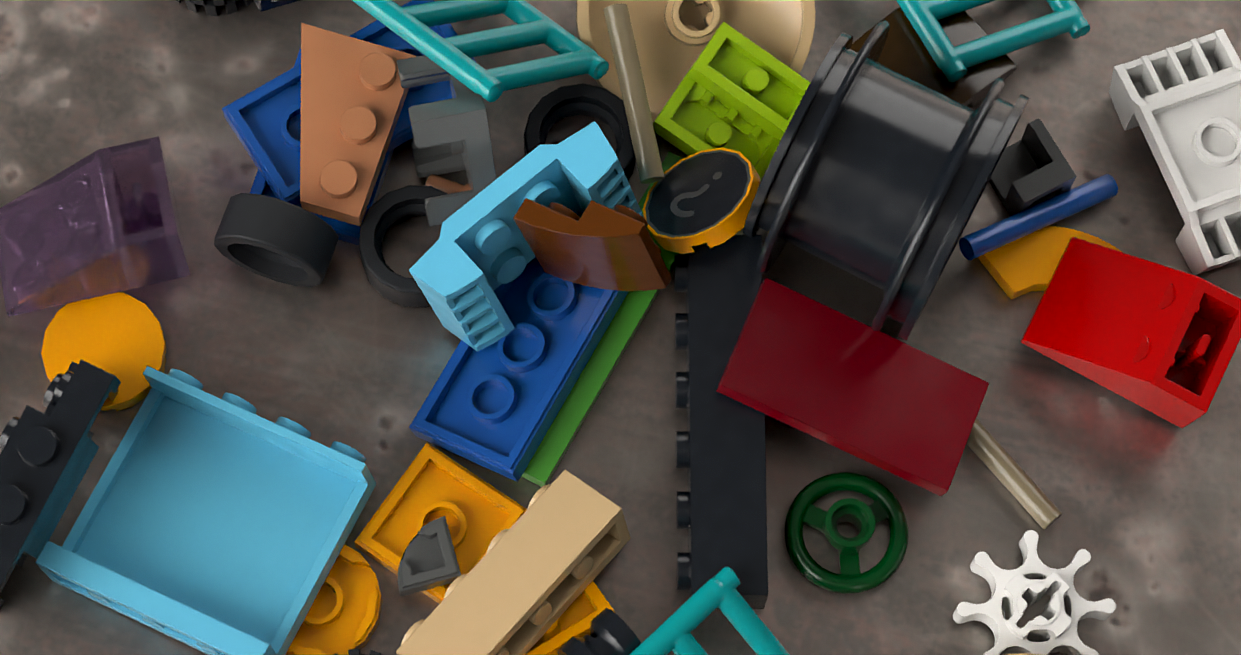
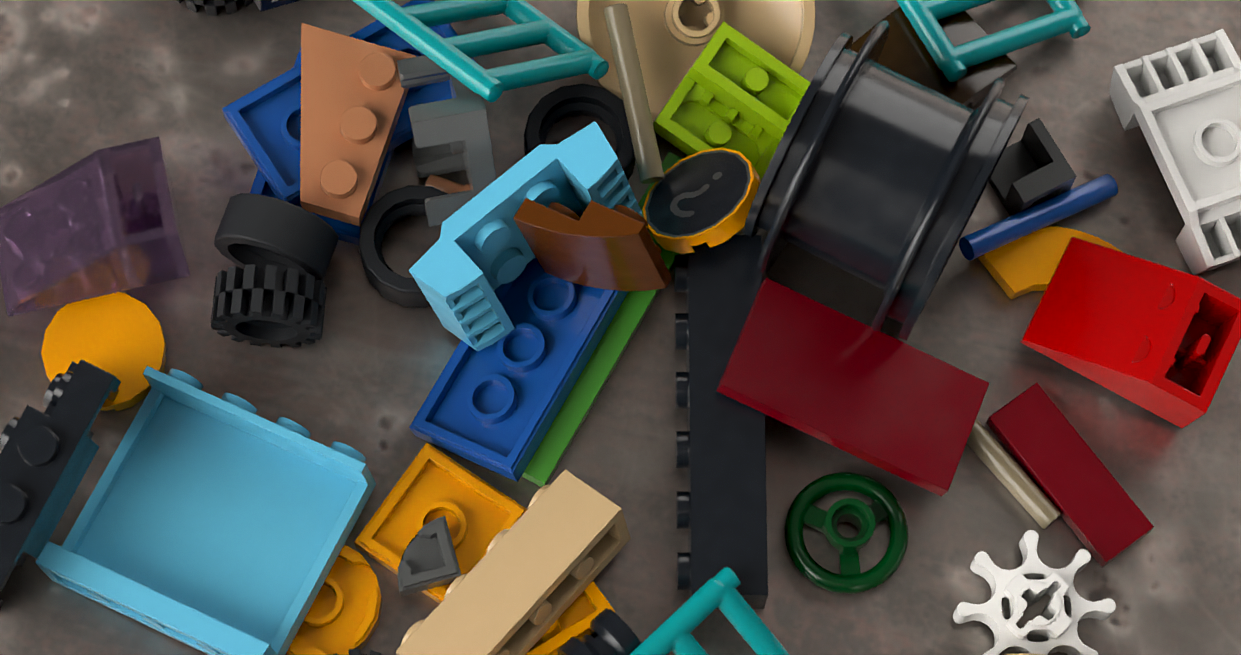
(268, 306): none -> black tyre
(1069, 474): none -> dark red tile

